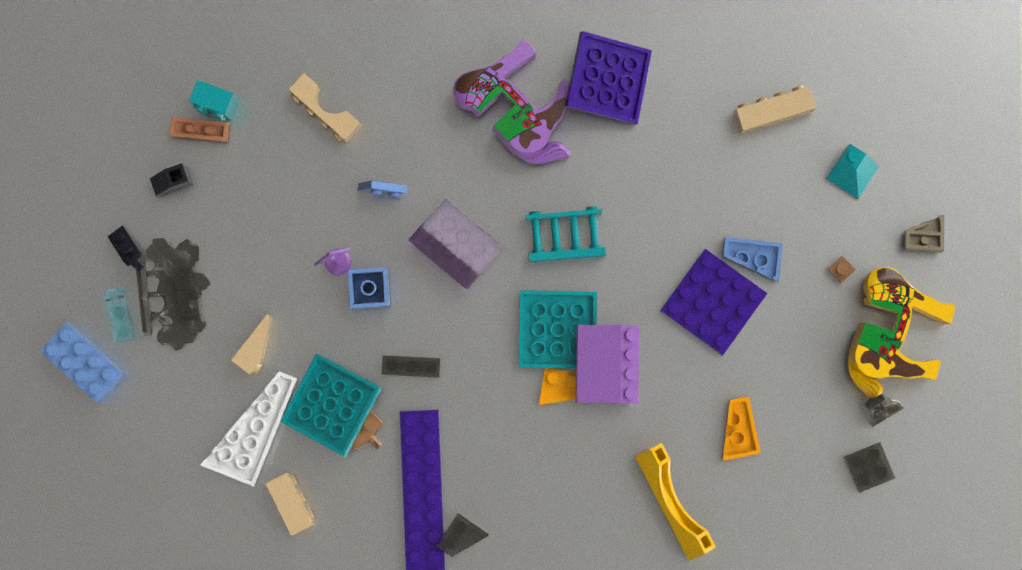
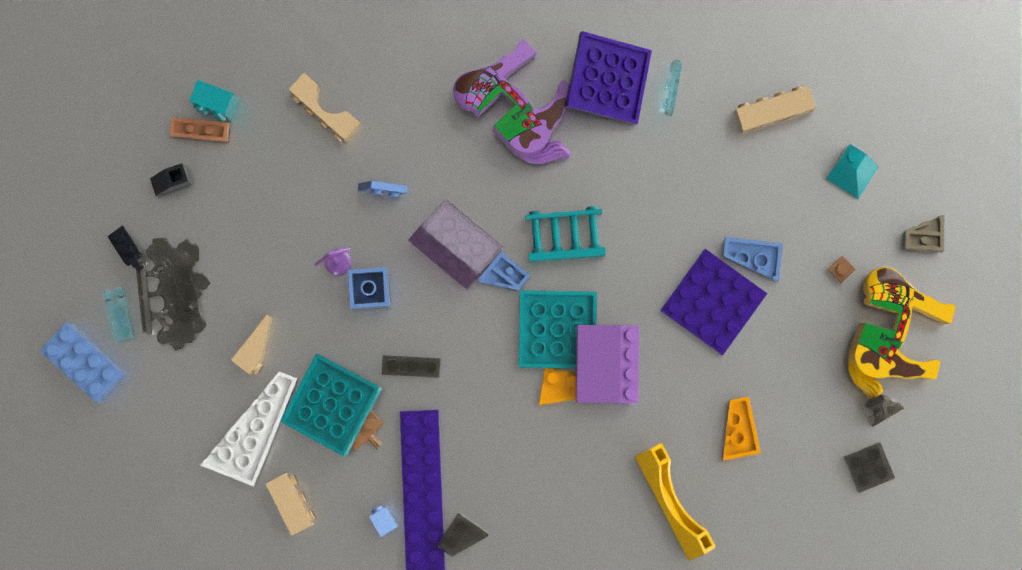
(383, 520): none -> light blue brick
(504, 274): none -> medium blue wing
(672, 87): none -> clear light blue plate

